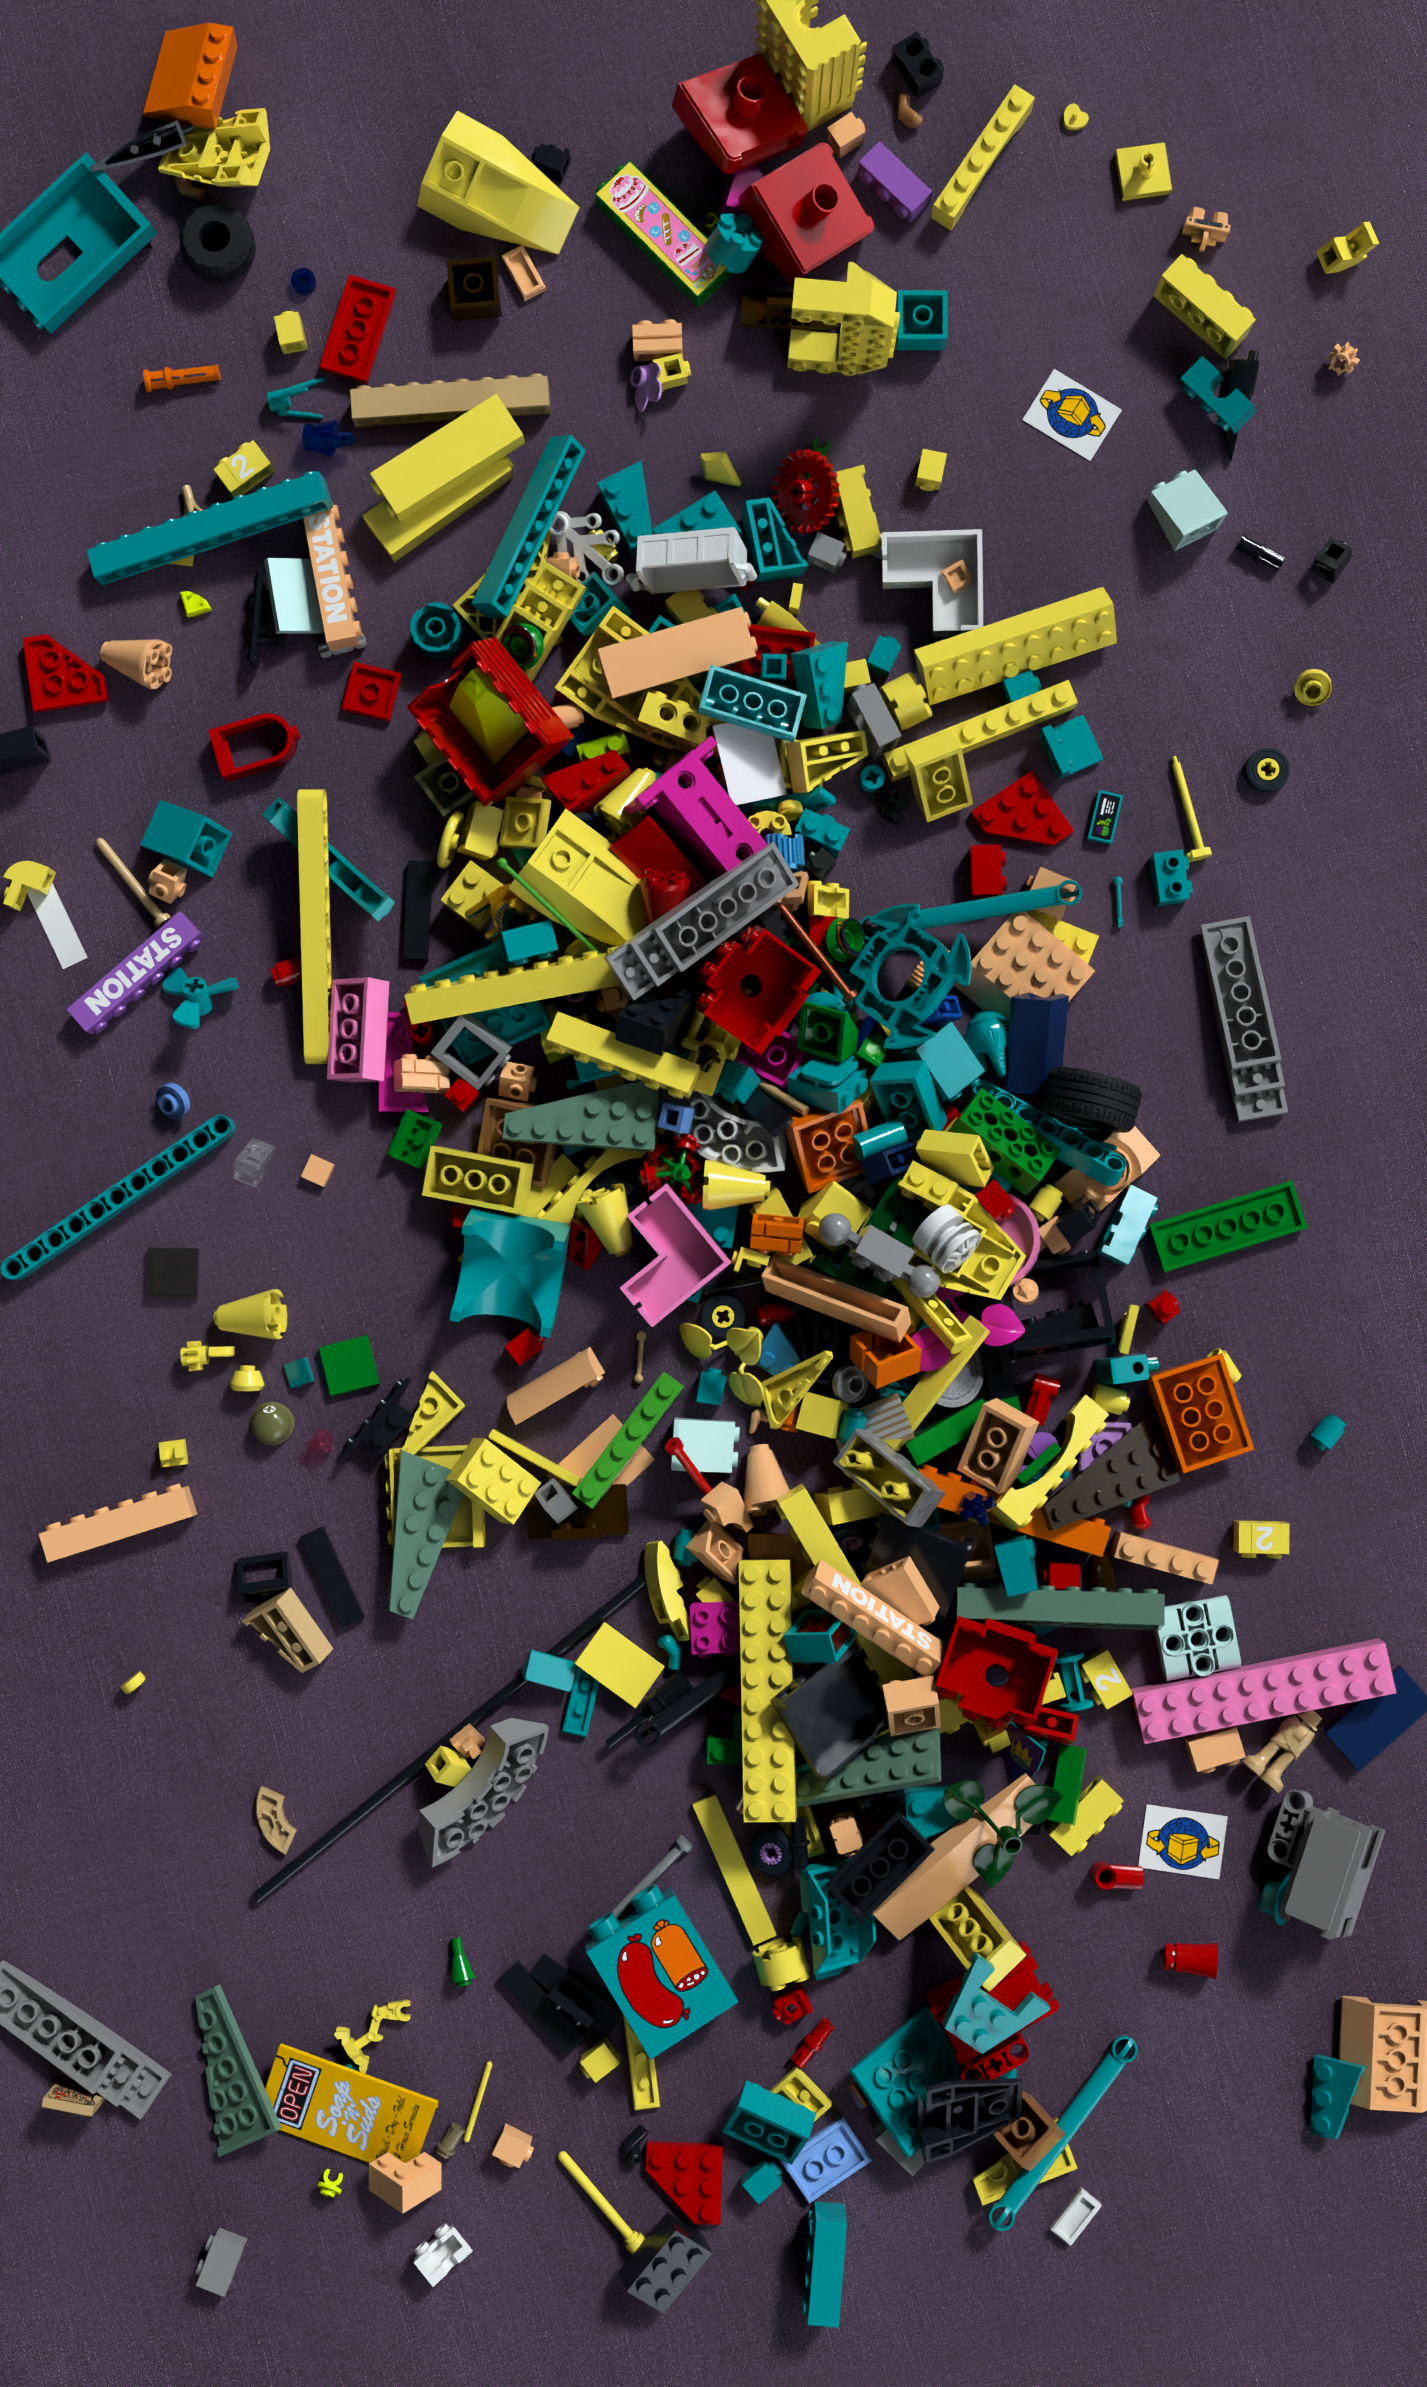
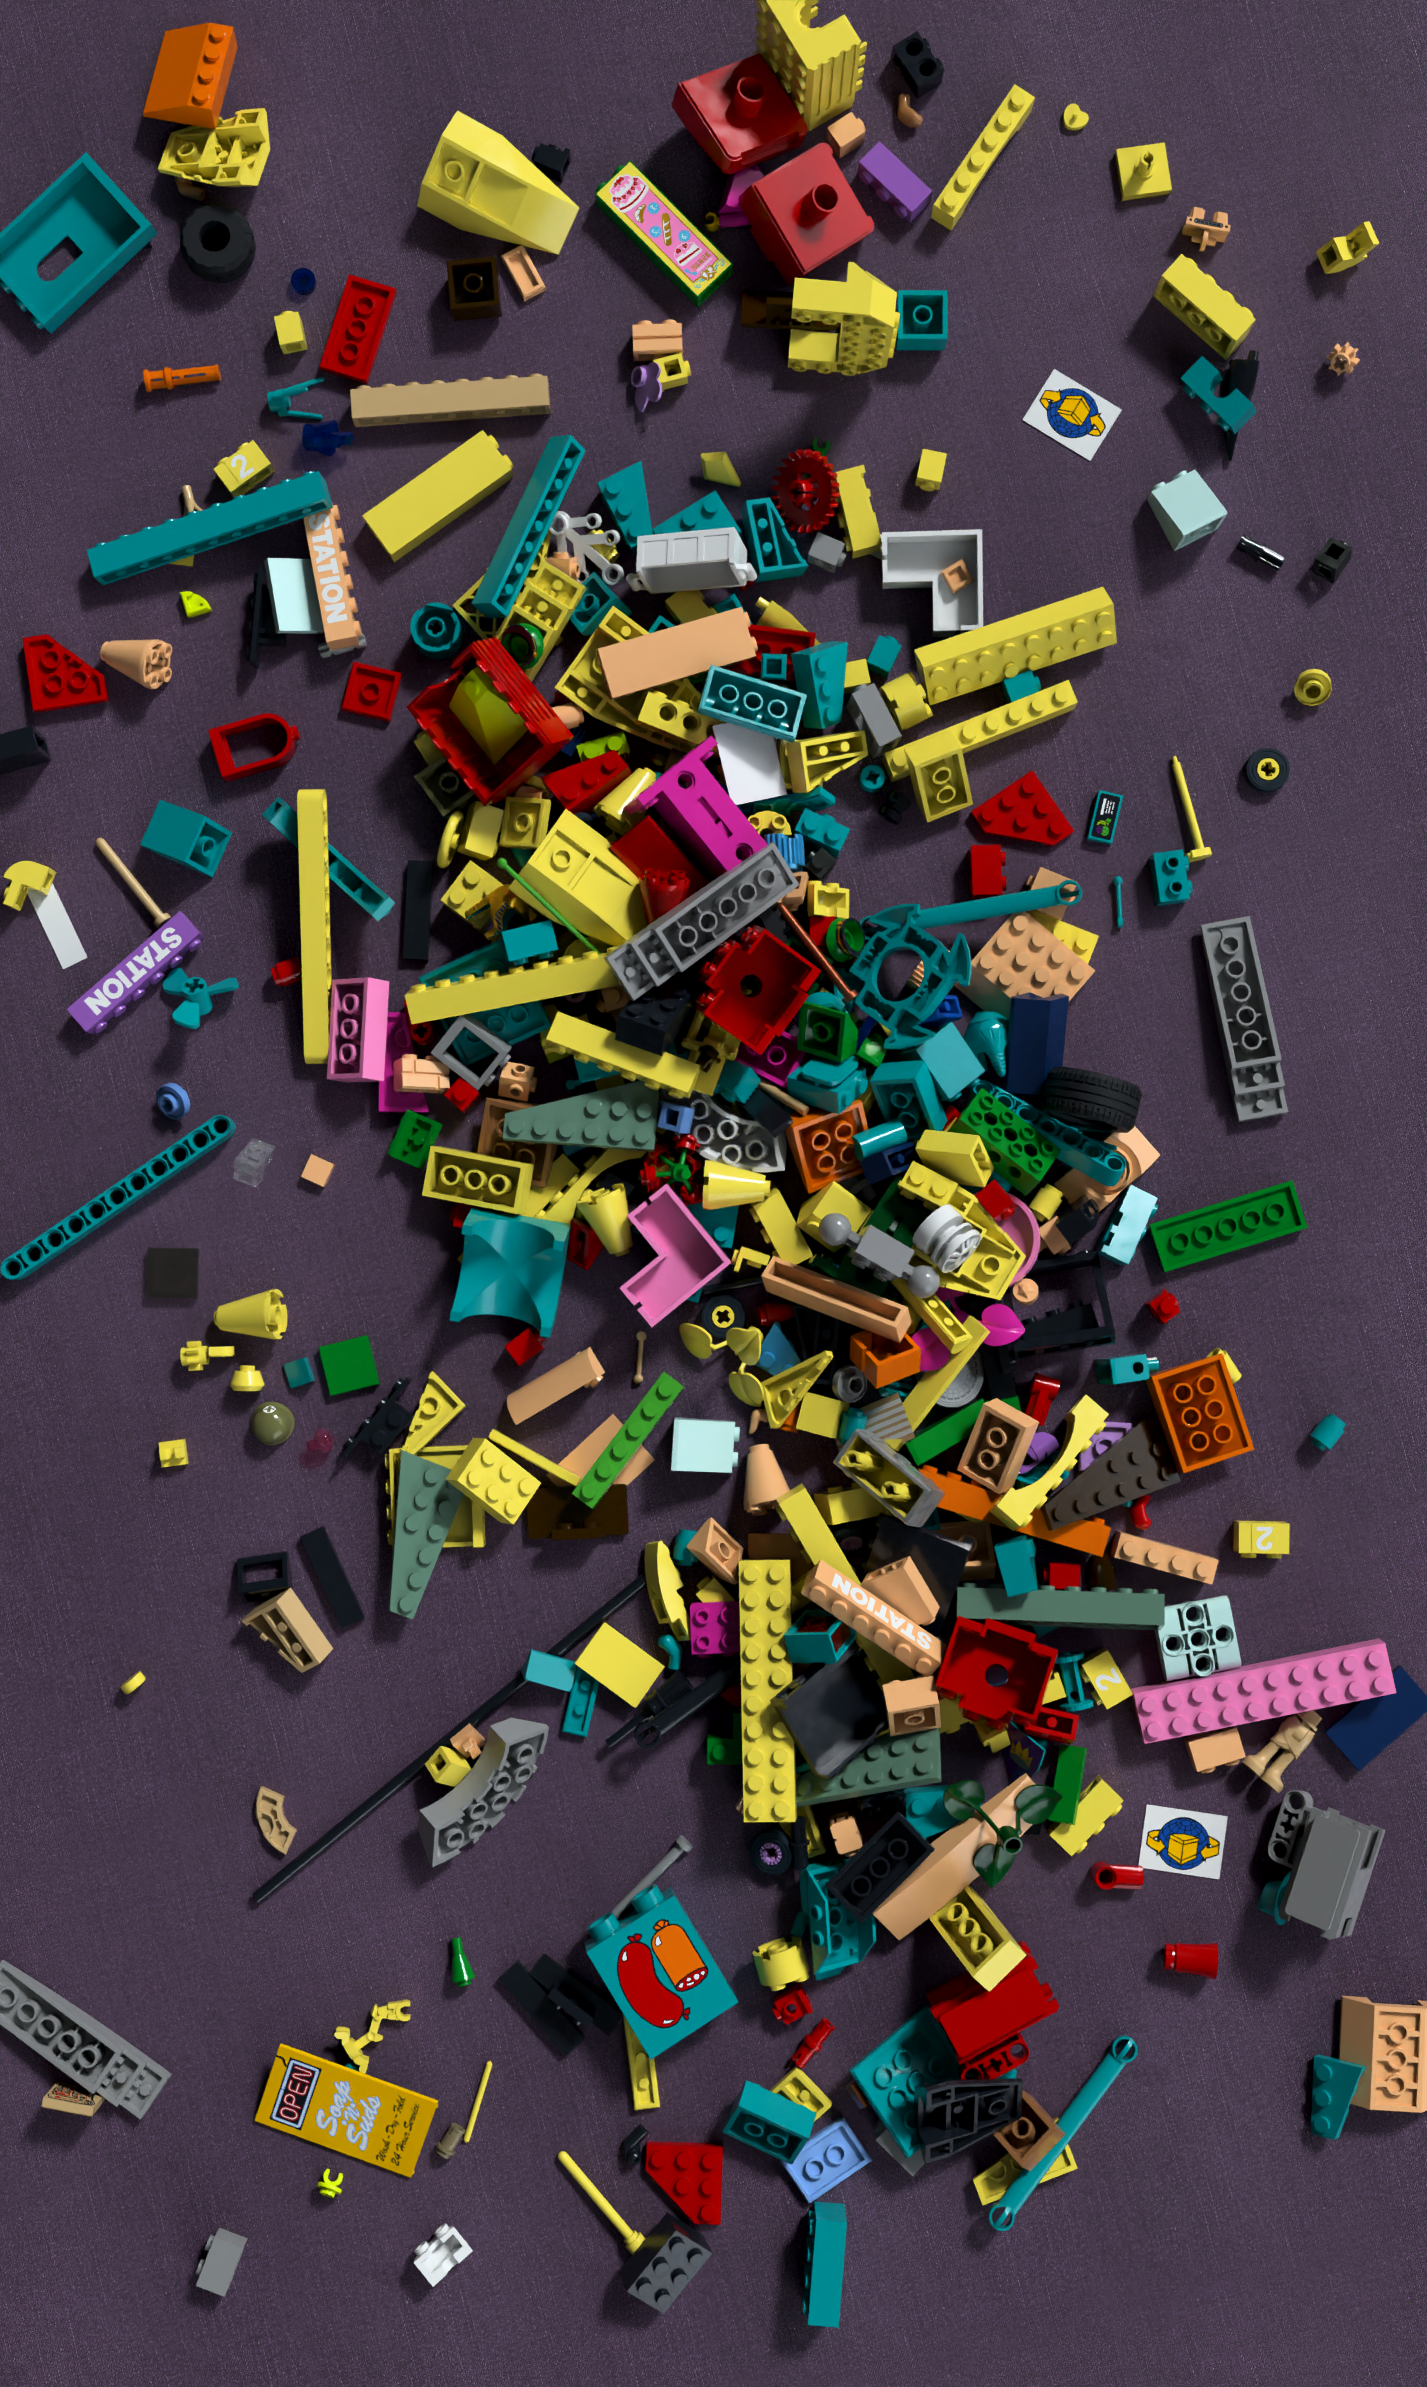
(118, 1523): light nougat brick -> none
(149, 145): black piece -> none
(164, 885): light nougat brick -> none
(233, 2081): sand green wing -> none
(404, 2183): light nougat brick -> none
(447, 458): light yellow brick -> none
(513, 2146): light nougat brick -> none
(555, 1500): light grey brick -> none
(599, 2060): light yellow brick -> none
(675, 1447): red bar -> none
(711, 1387): teal brick -> none
(726, 1506): light nougat arch -> none
(734, 242): teal brick -> none
(734, 1869): light yellow tile -> none
(762, 2179): teal brick -> none
(777, 1234): orange brick -> none
(790, 809): light yellow tile -> none
(795, 598): light yellow tile -> none
(975, 1505): clear blue rock -> none
(983, 2019): teal wing -> none
(1039, 1463): green tile -> none
(1070, 746): teal bracket -> none
(1075, 2216): white tile -> none
(1111, 1399): light yellow brick -> none
(1127, 1328): light yellow tile -> none

